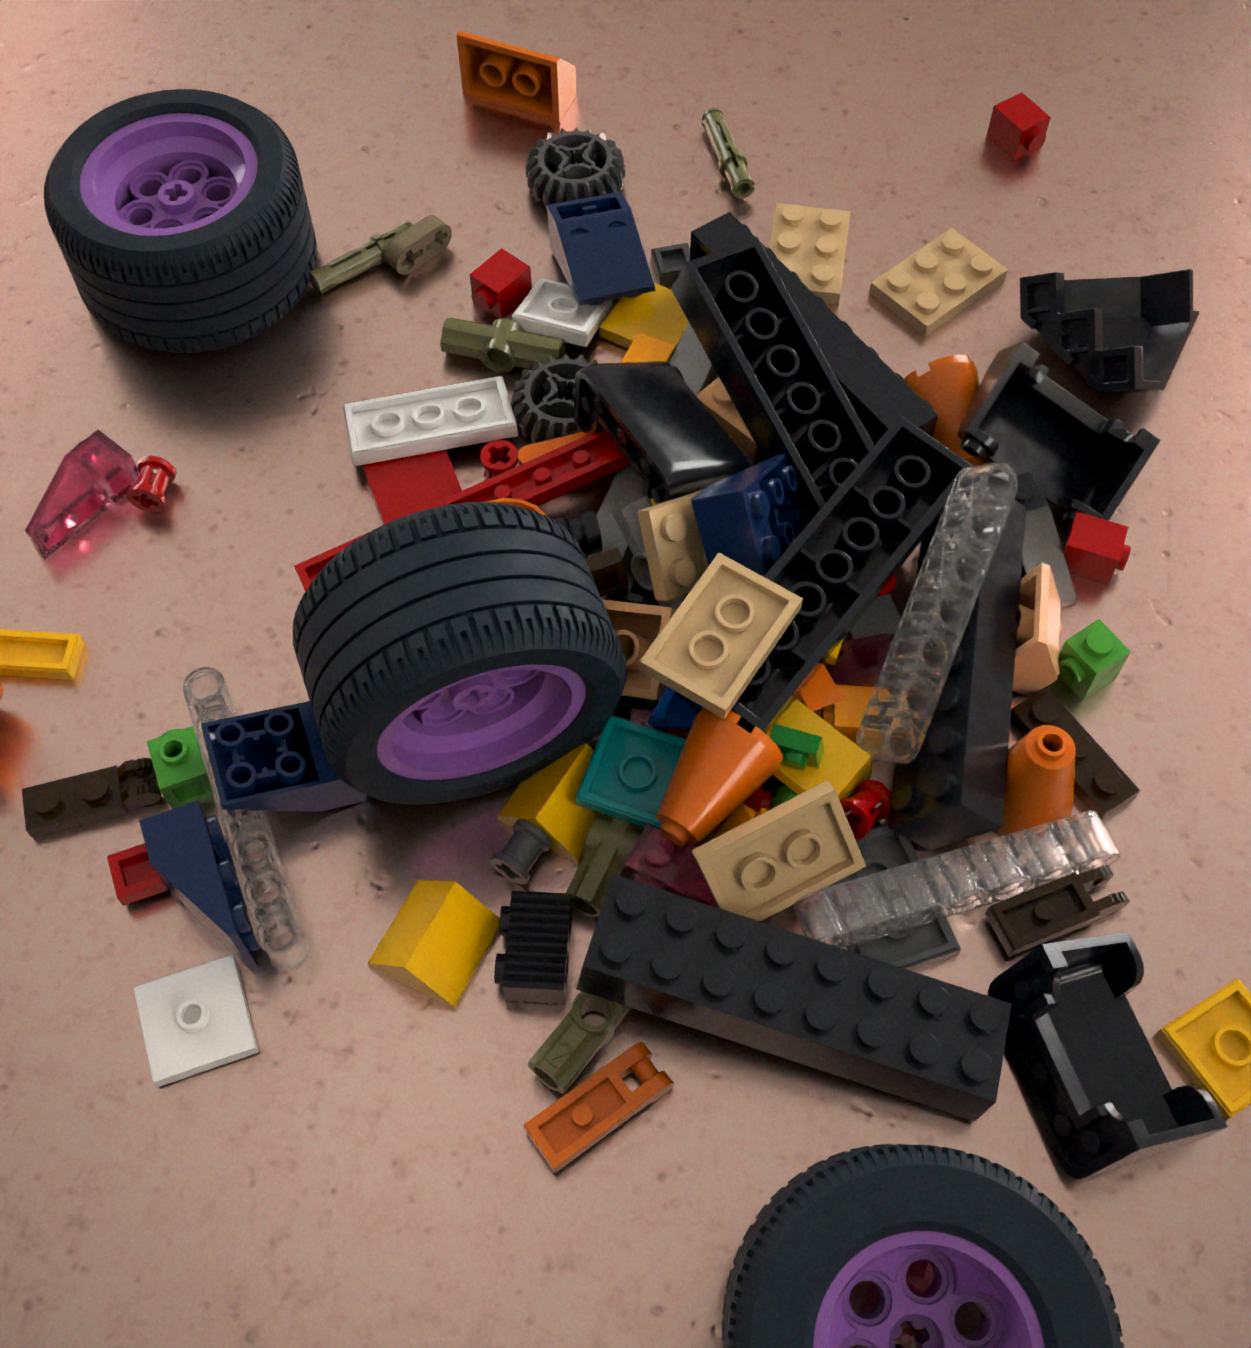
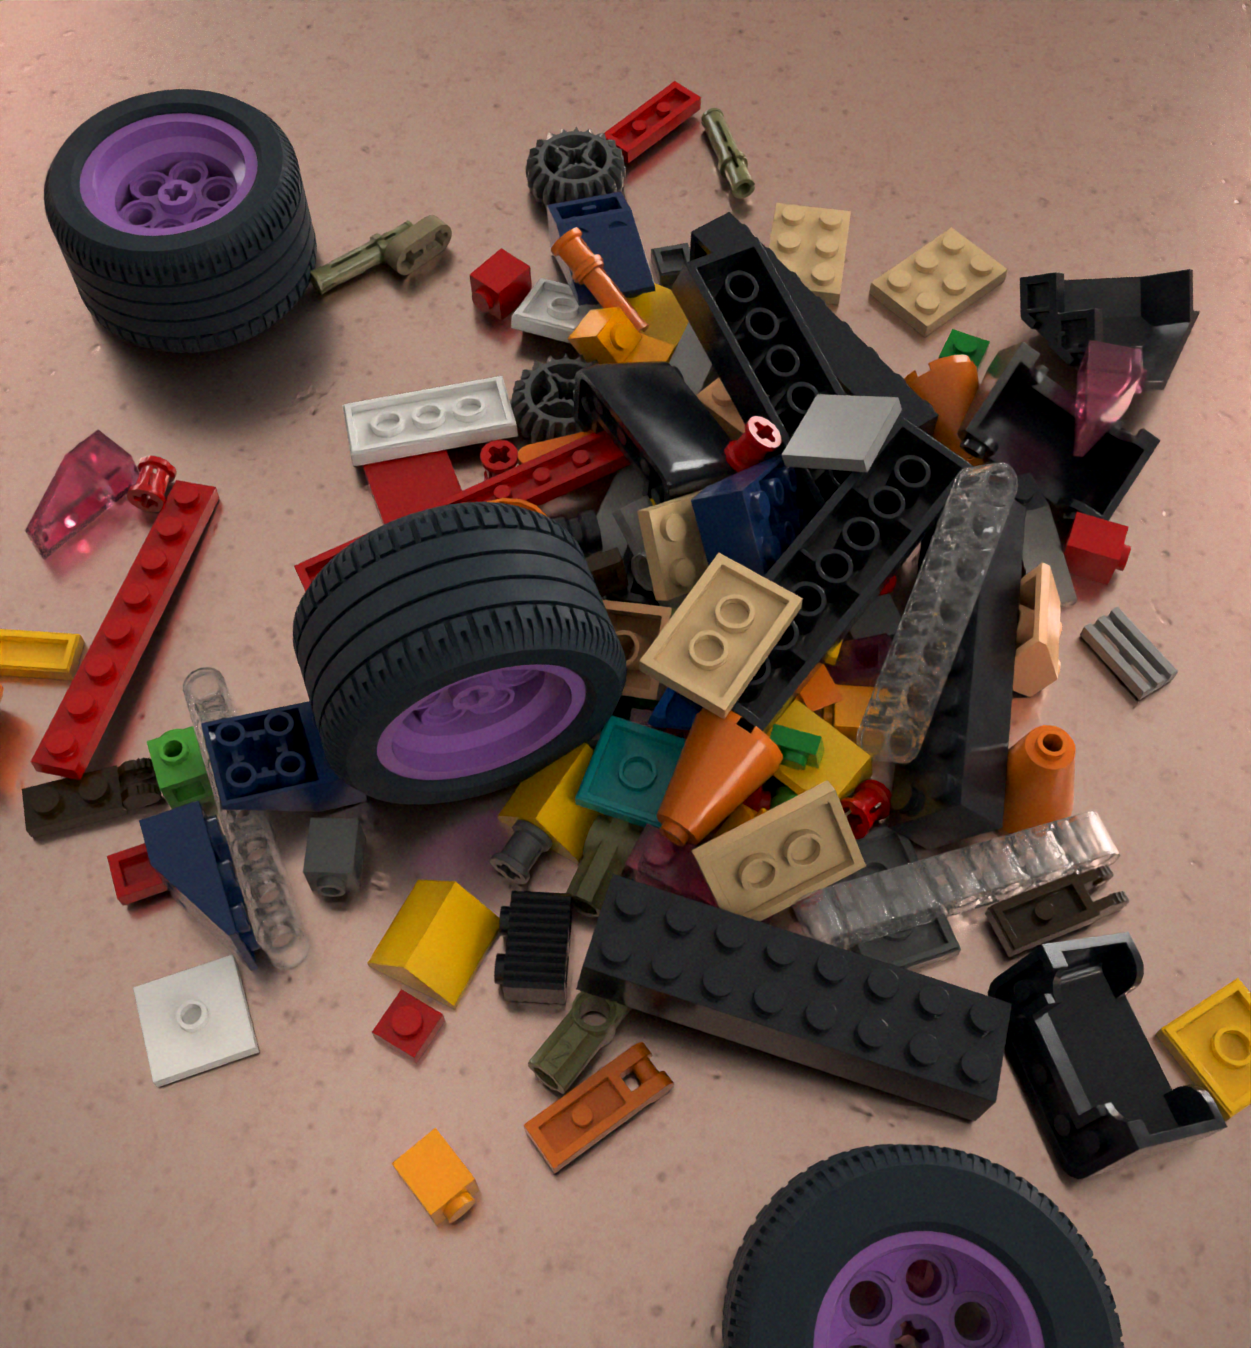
(125, 632): none -> red plate
(334, 855): none -> dark grey brick
(408, 1026): none -> red plate
(437, 1178): none -> light orange brick
(499, 344): olive piece -> none
(515, 77): orange slope -> none
(589, 270): none -> orange pin
(605, 336): none -> light orange brick
(653, 120): none -> red plate
(752, 446): none -> red bush
(842, 432): none -> light grey tile
(965, 344): none -> green plate
(1018, 126): red brick -> none
(1091, 659): bright green brick -> none
(1097, 777): dark brown plate -> none
(1104, 390): none -> clear pink slope
(1134, 649): none -> light grey tile

